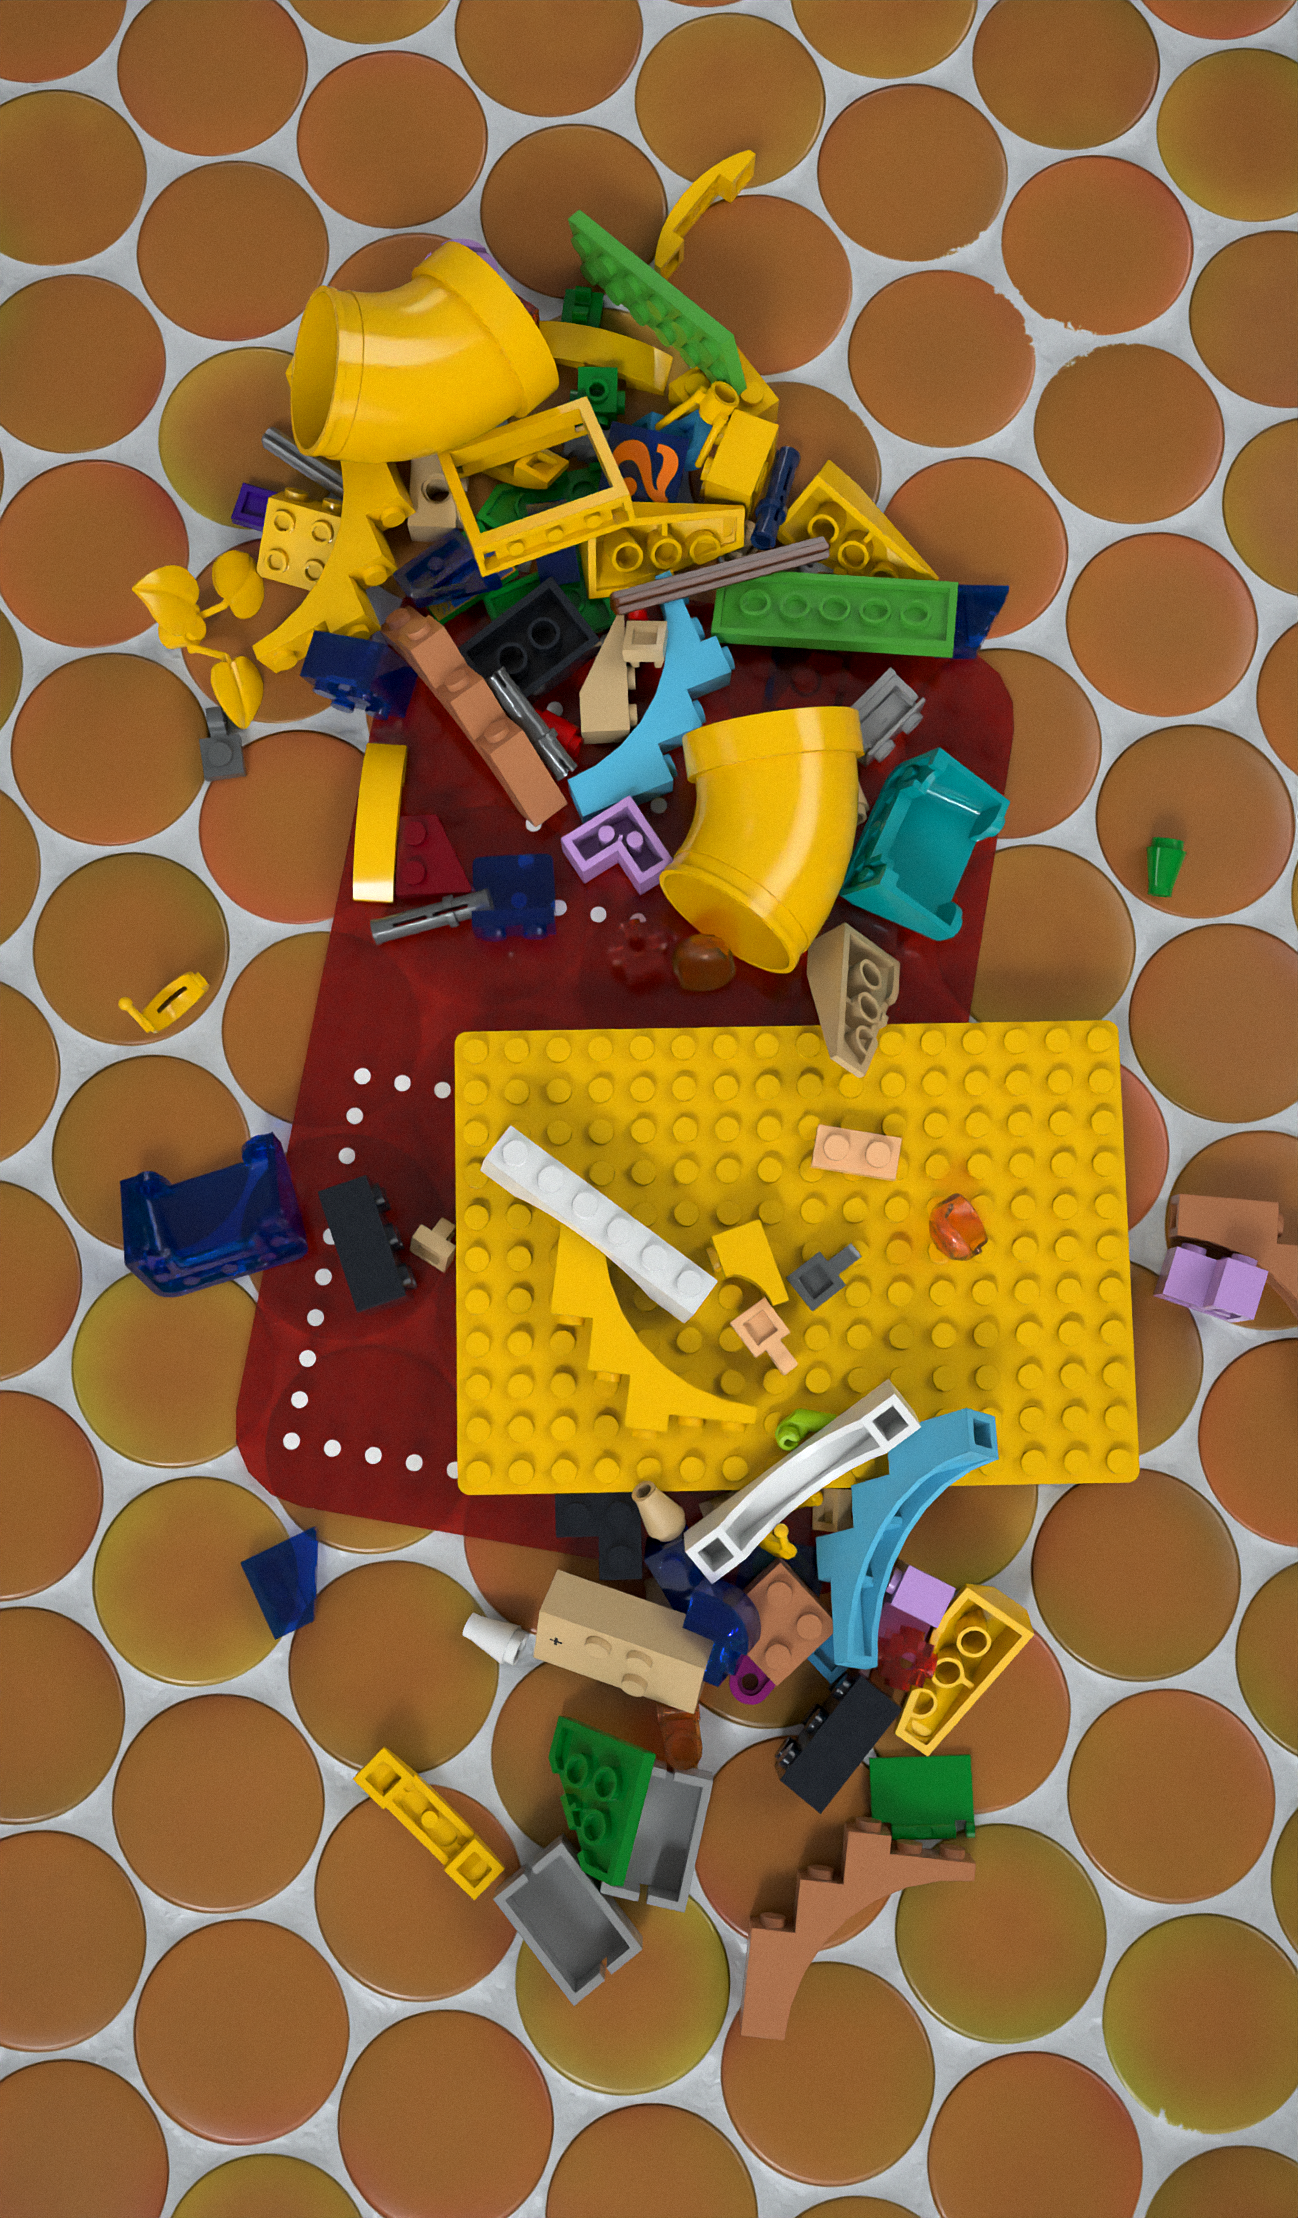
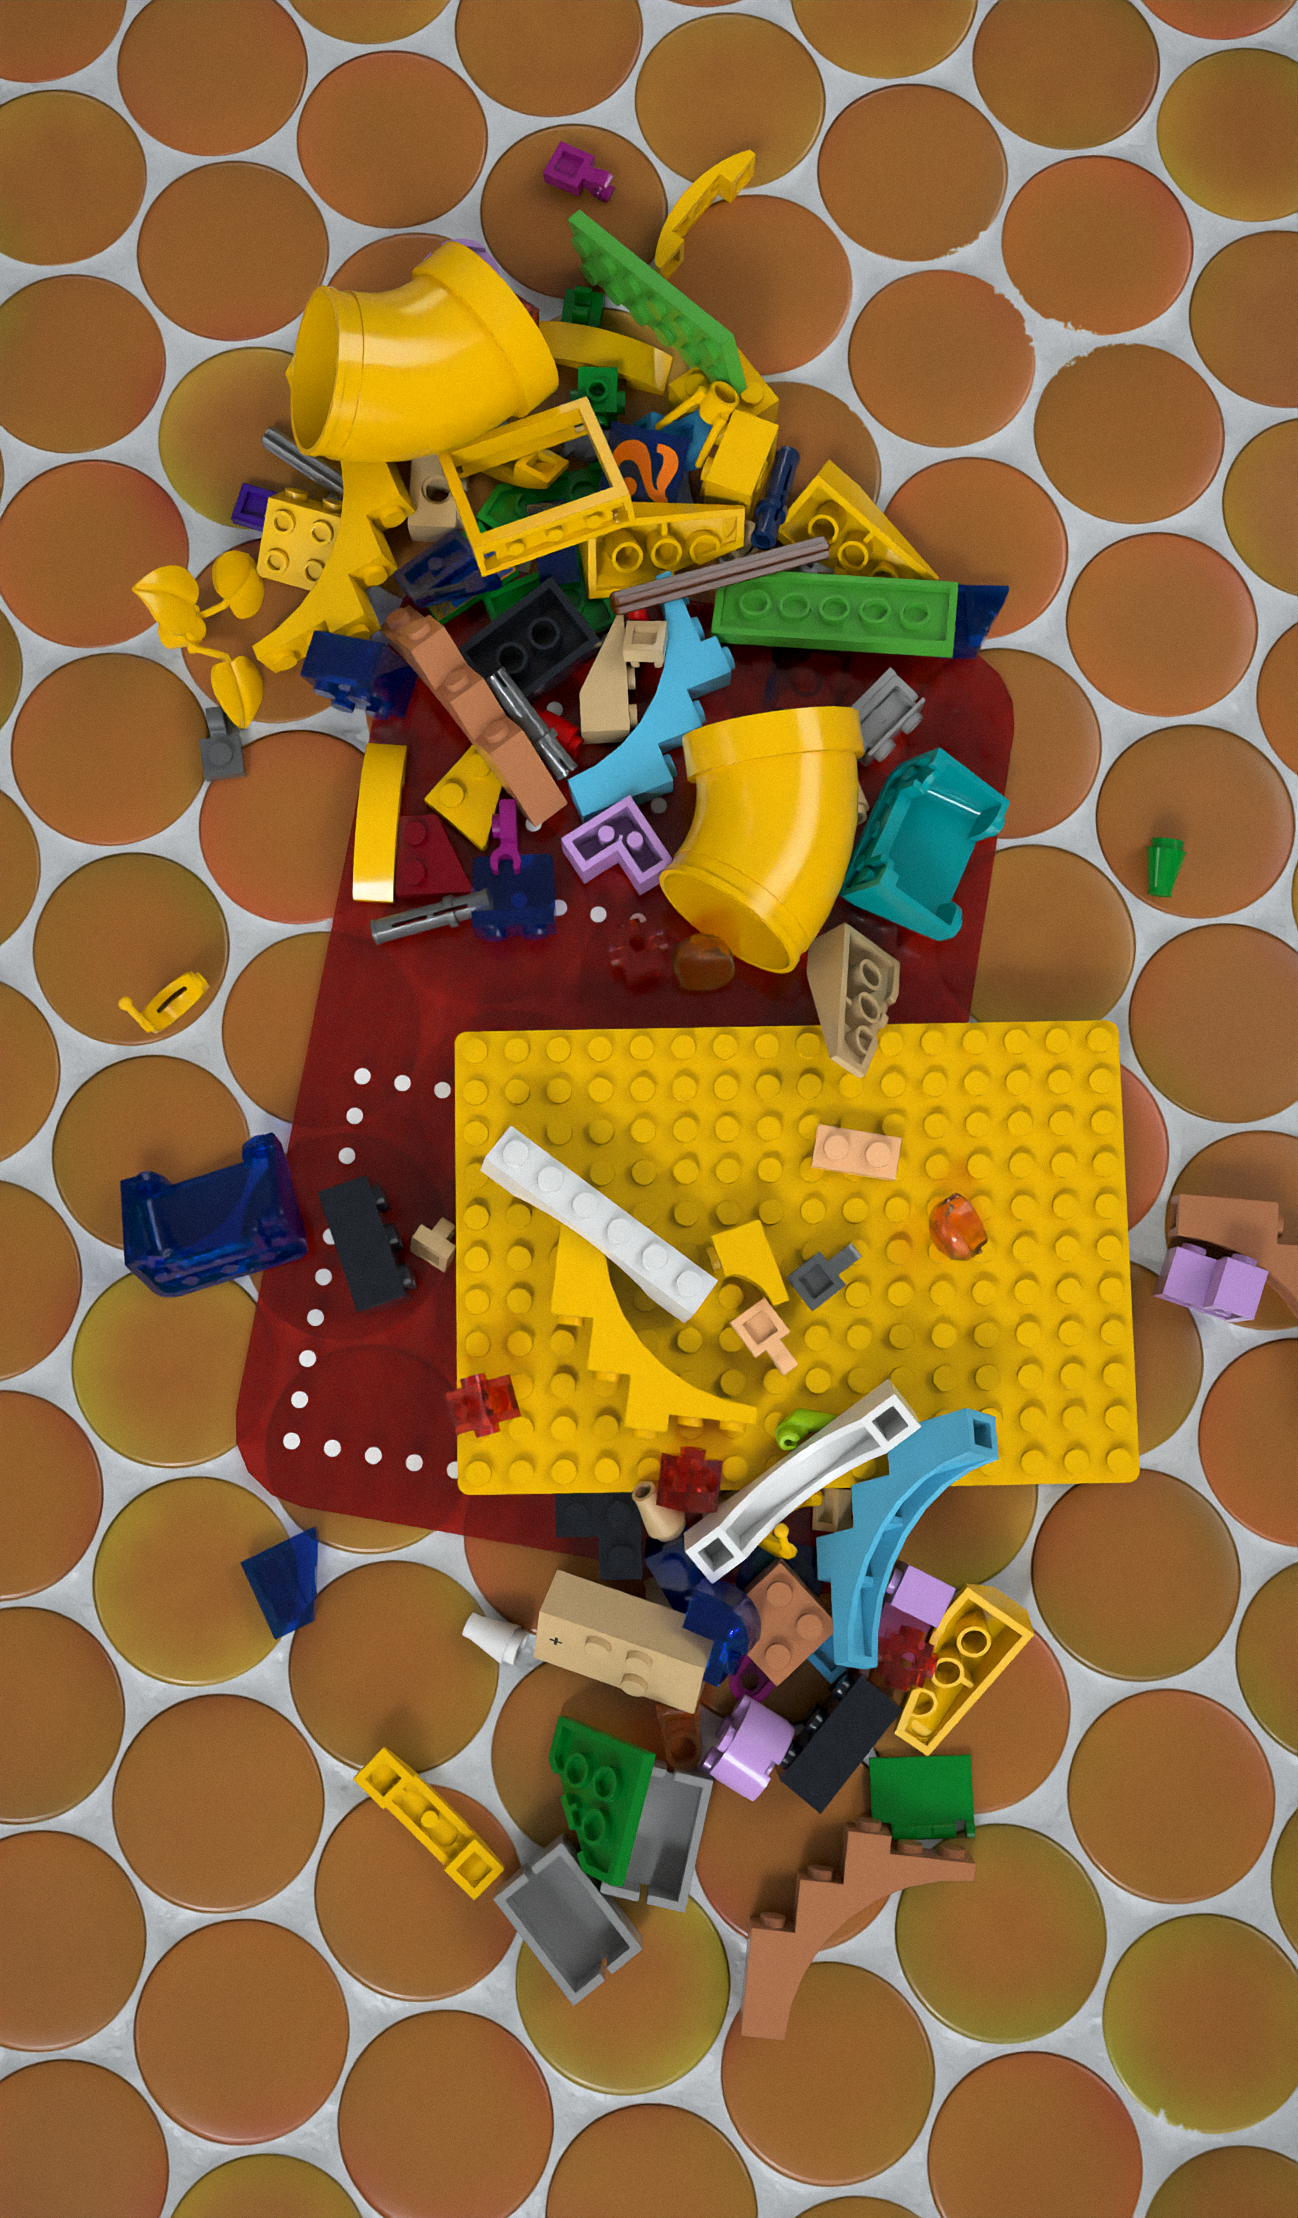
(468, 797): none -> yellow wing
(482, 1404): none -> clear red brick
(506, 828): none -> magenta plate
(574, 169): none -> magenta plate
(689, 1481): none -> clear red brick
(748, 1747): none -> lavender brick

